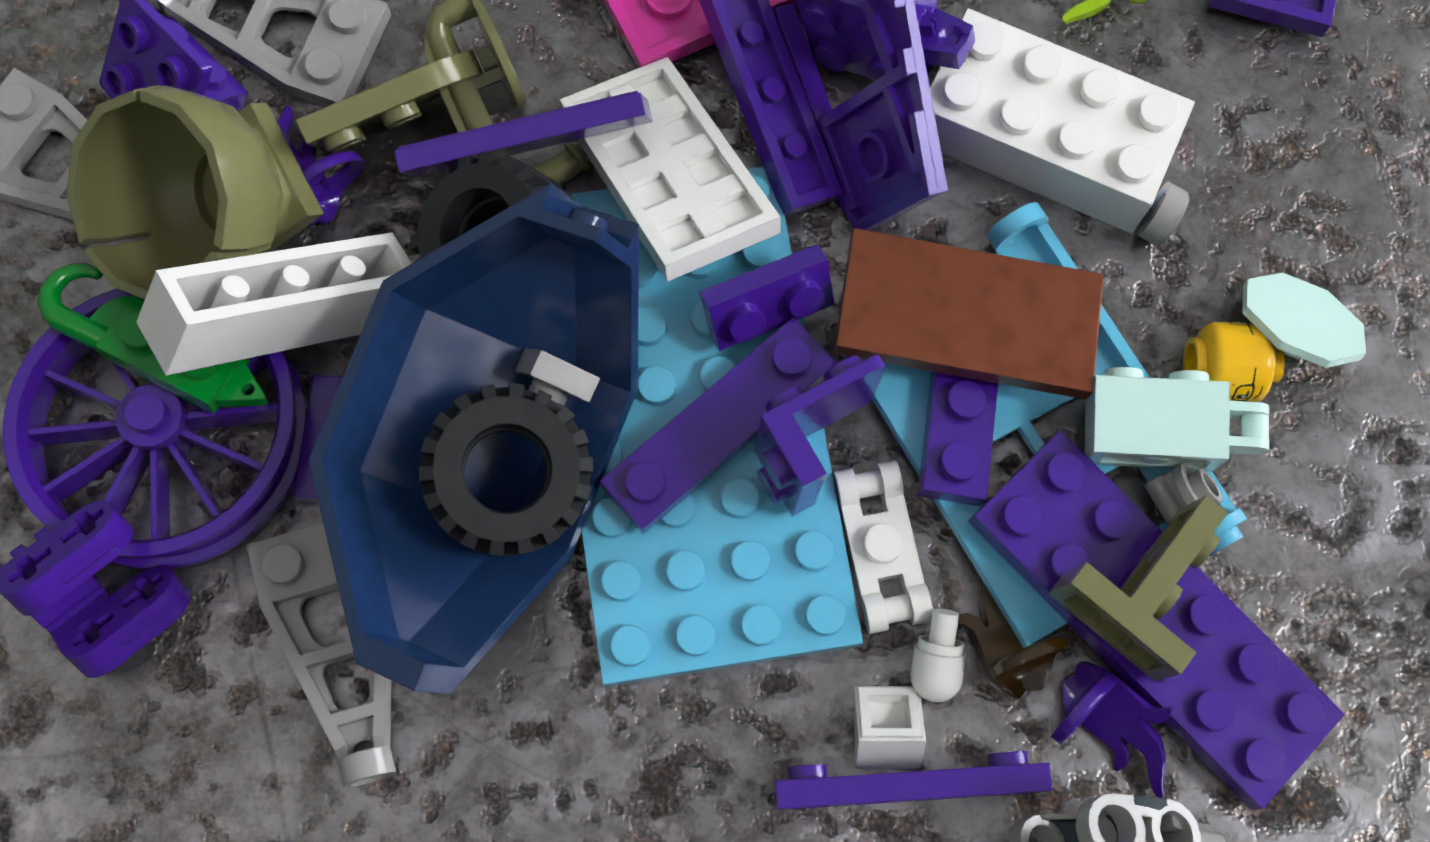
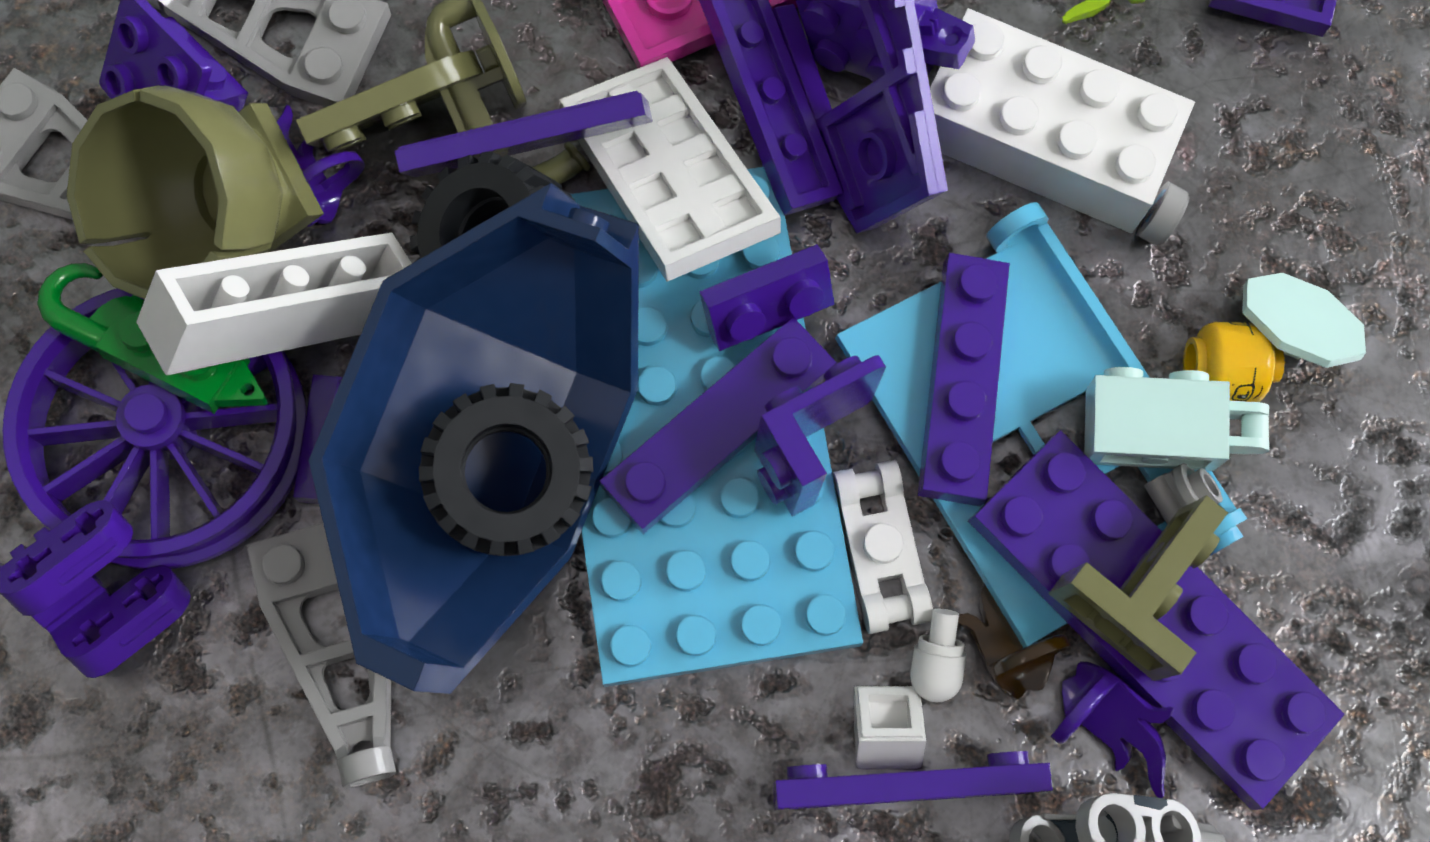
(556, 376): light grey plate -> none
(970, 314): copper tile -> none

